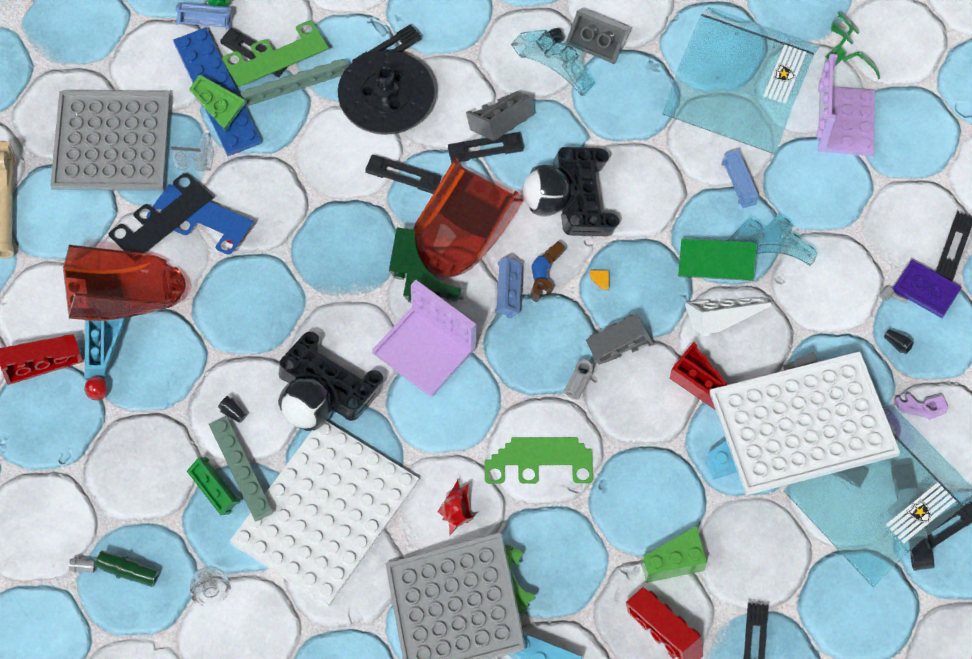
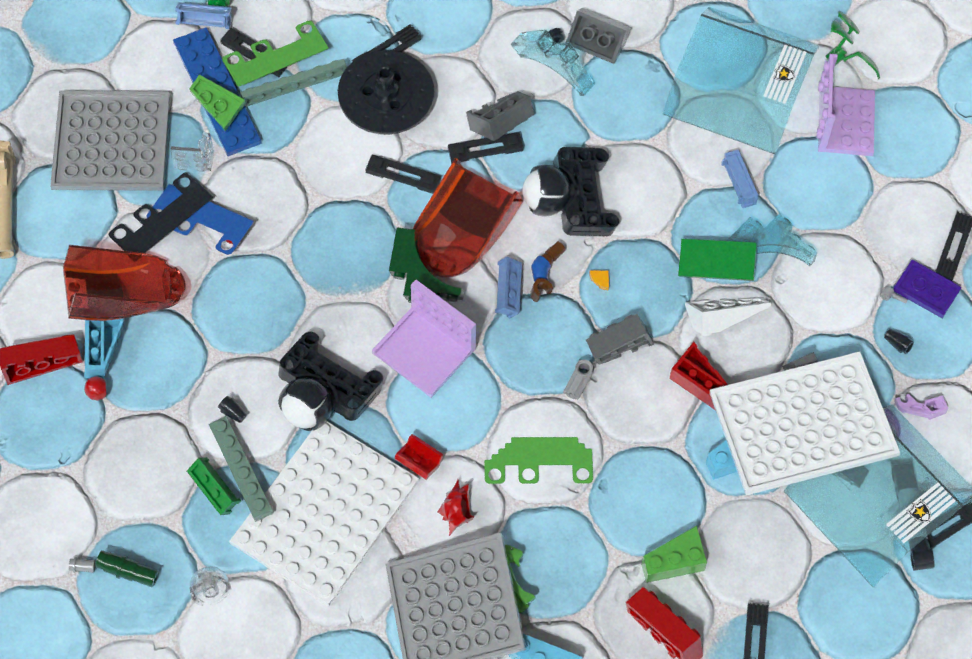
(419, 457): none -> red bracket

